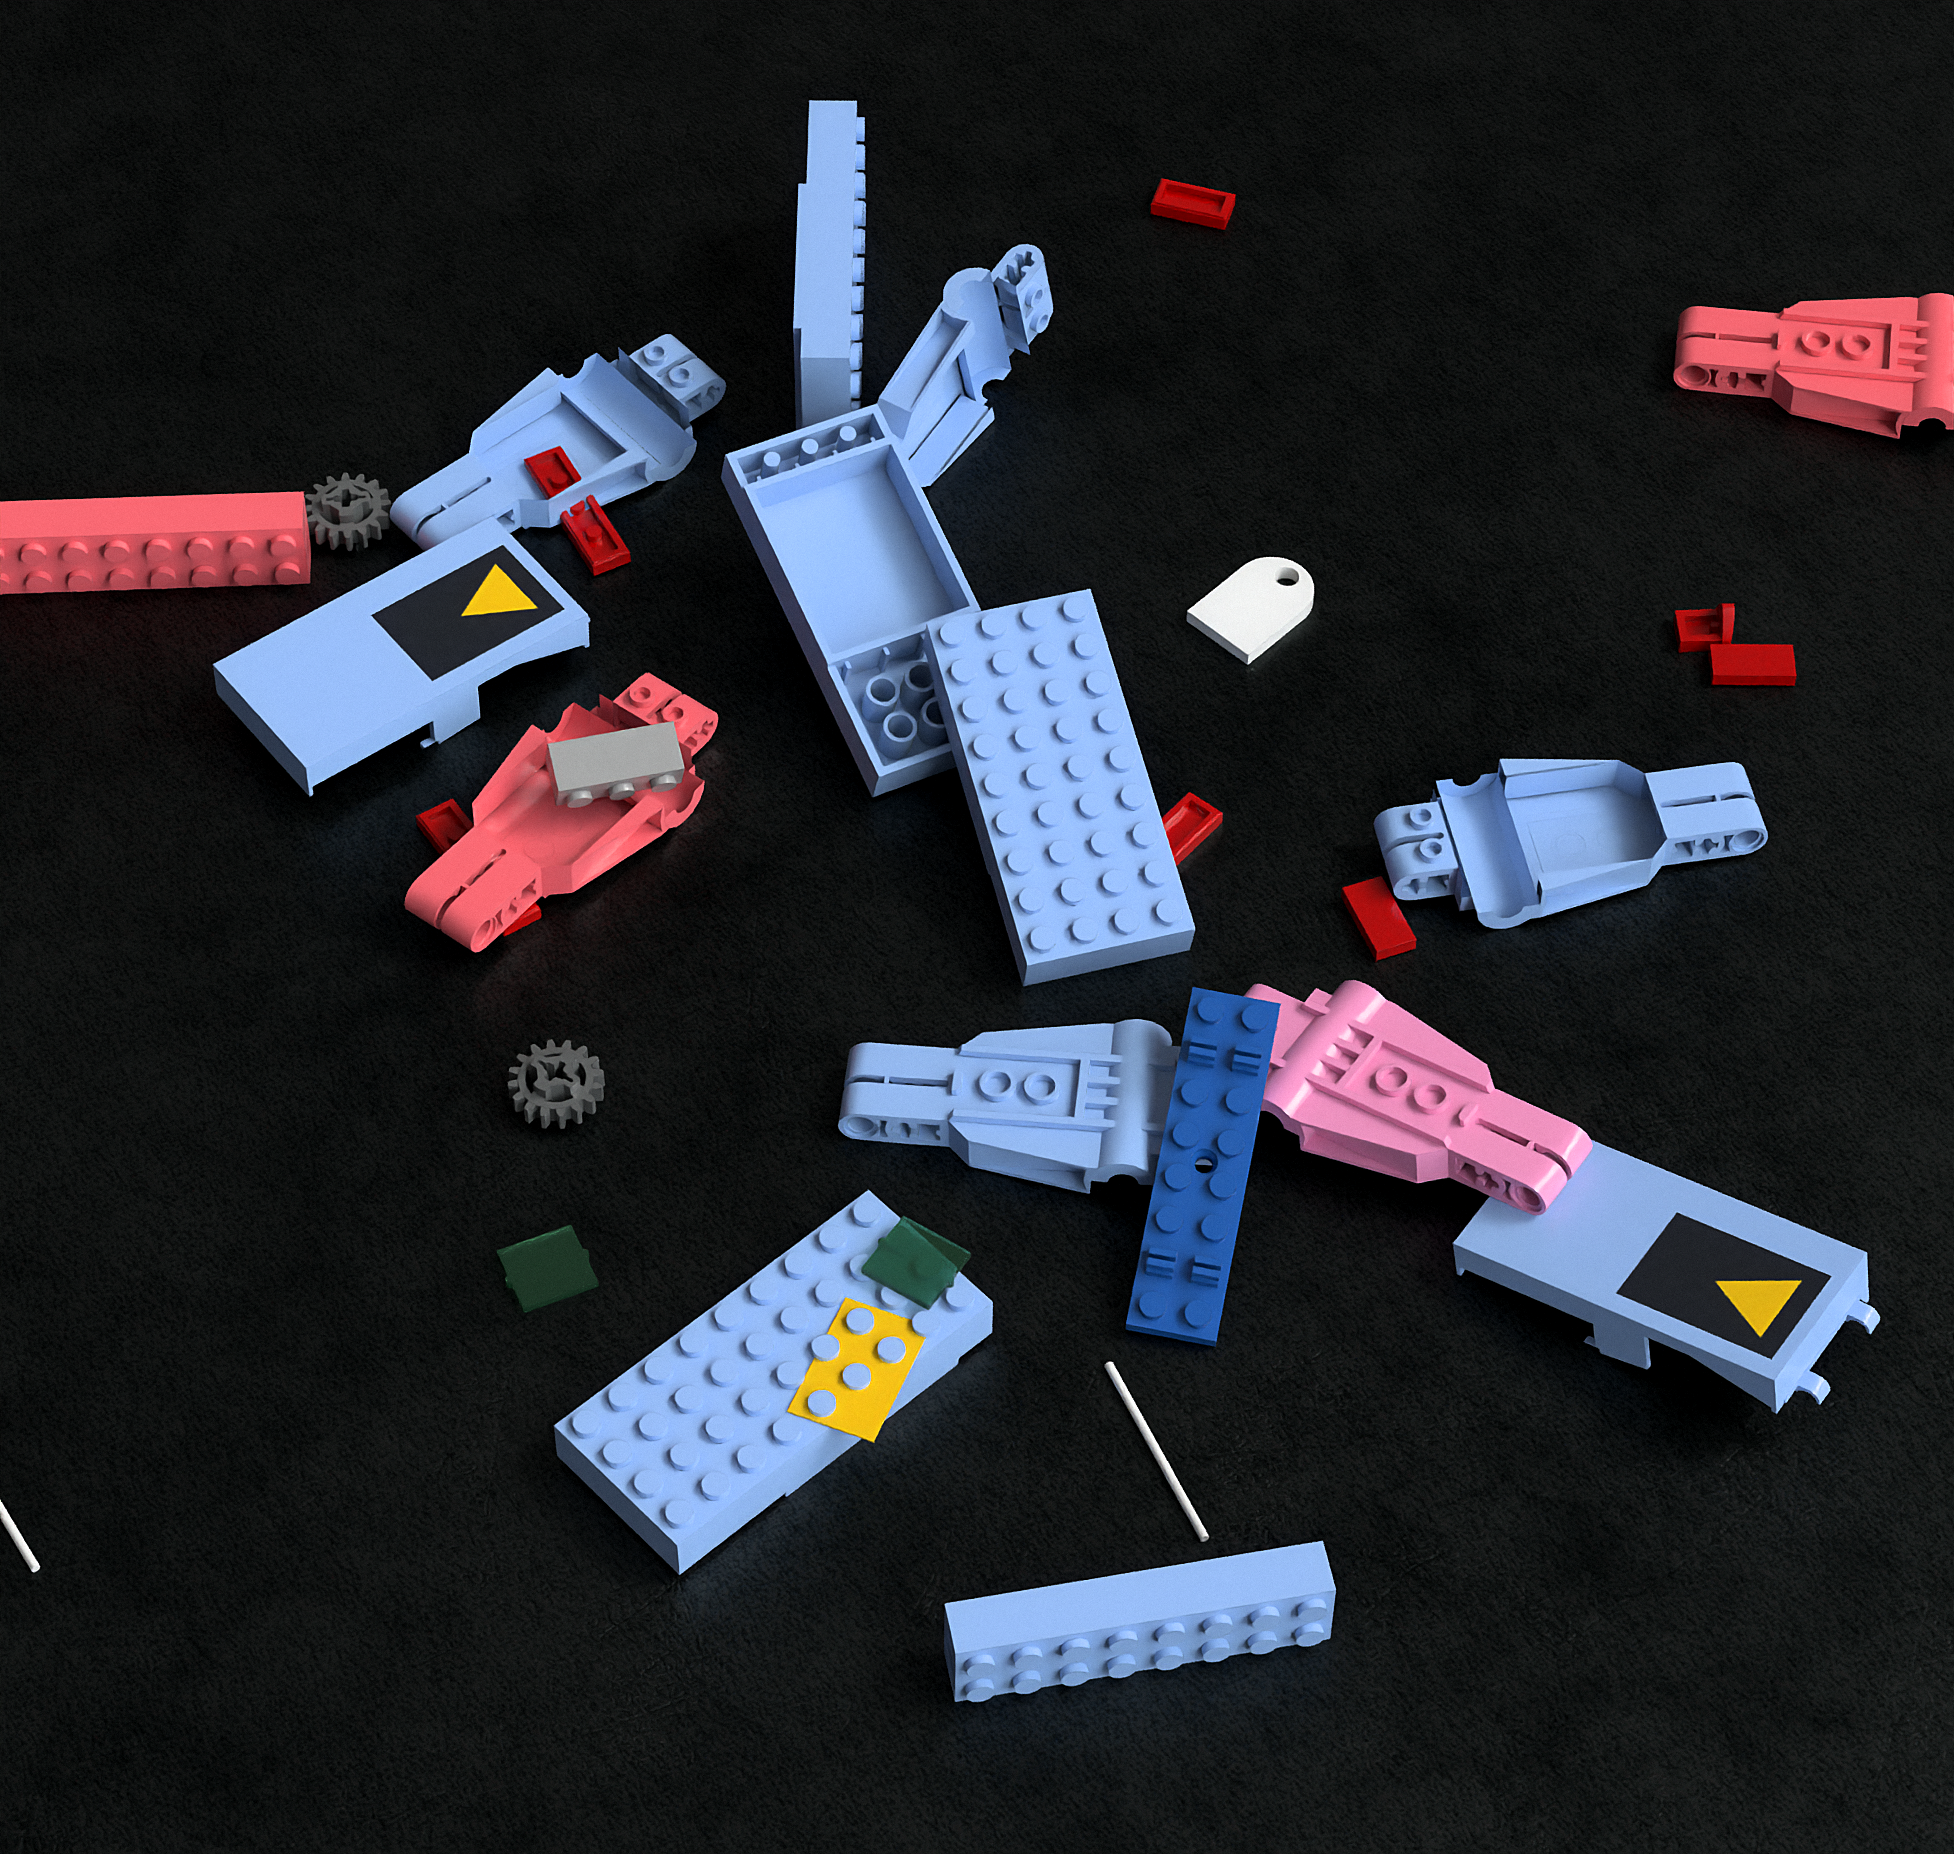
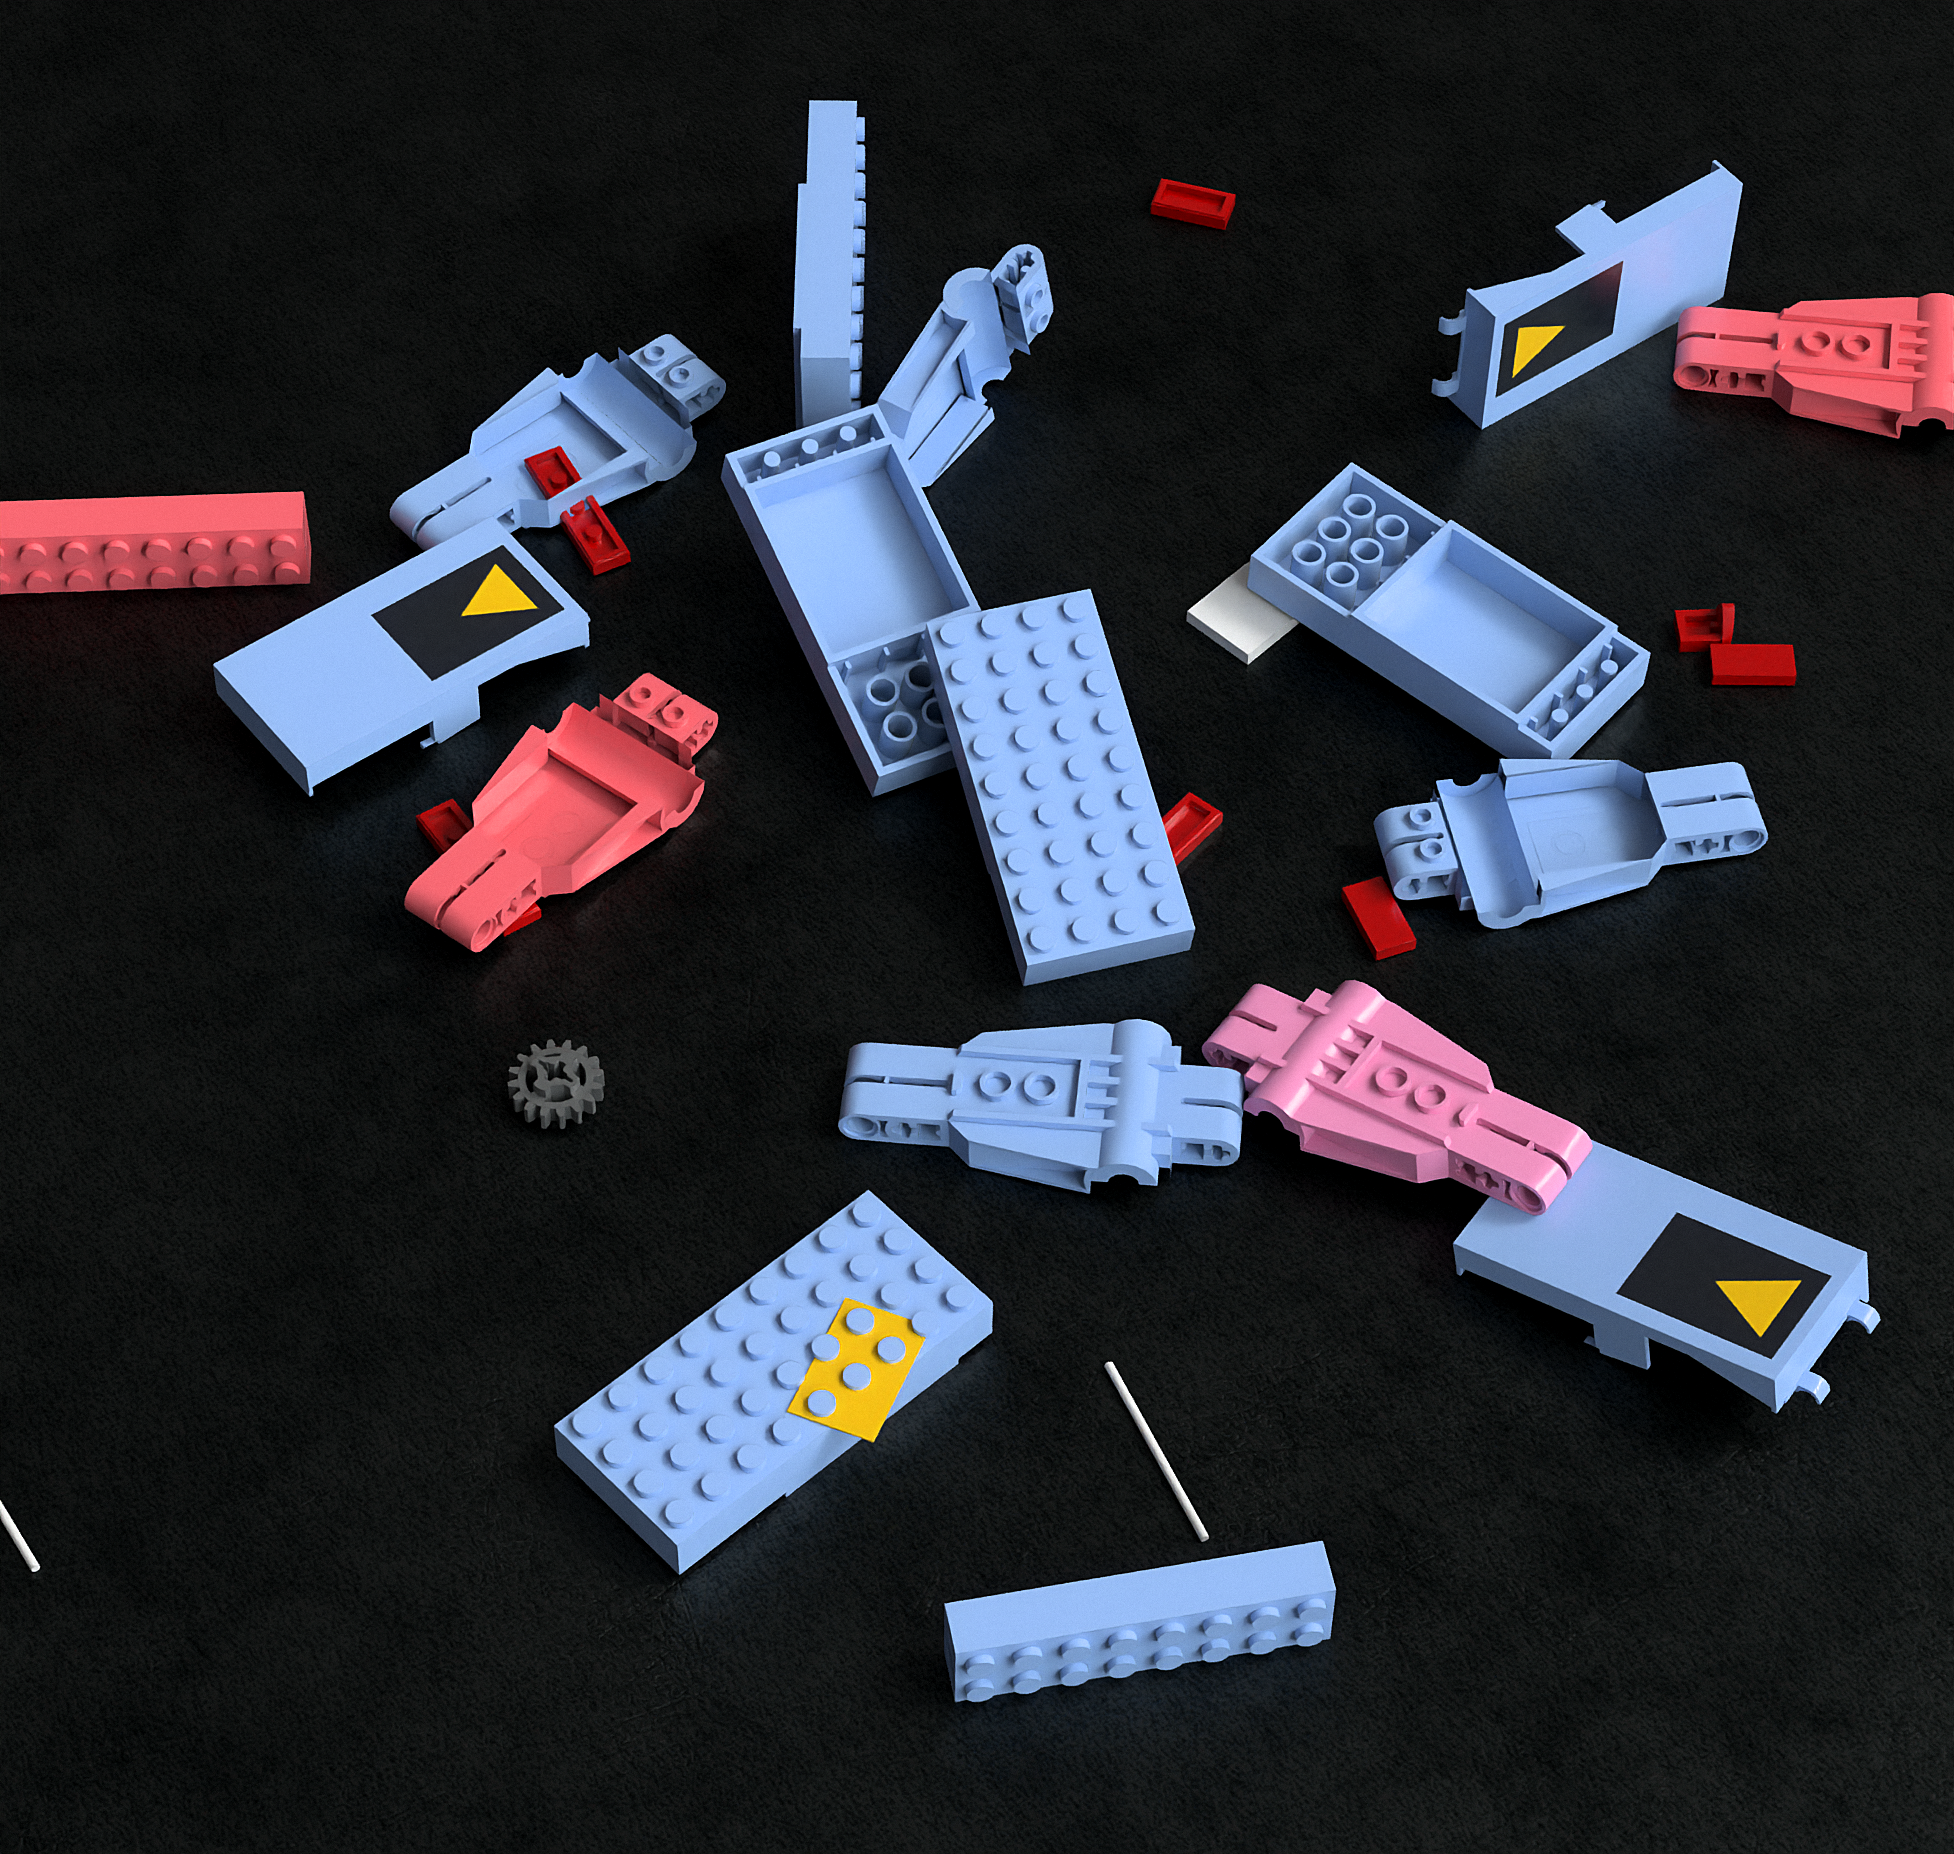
(347, 511): dark grey gear -> none
(547, 1268): clear green piece -> none
(615, 764): light grey brick -> none
(916, 1262): clear green piece -> none
(1194, 1213): blue piece -> none
(1449, 619): none -> light blue piece
(1621, 291): none -> light blue piece

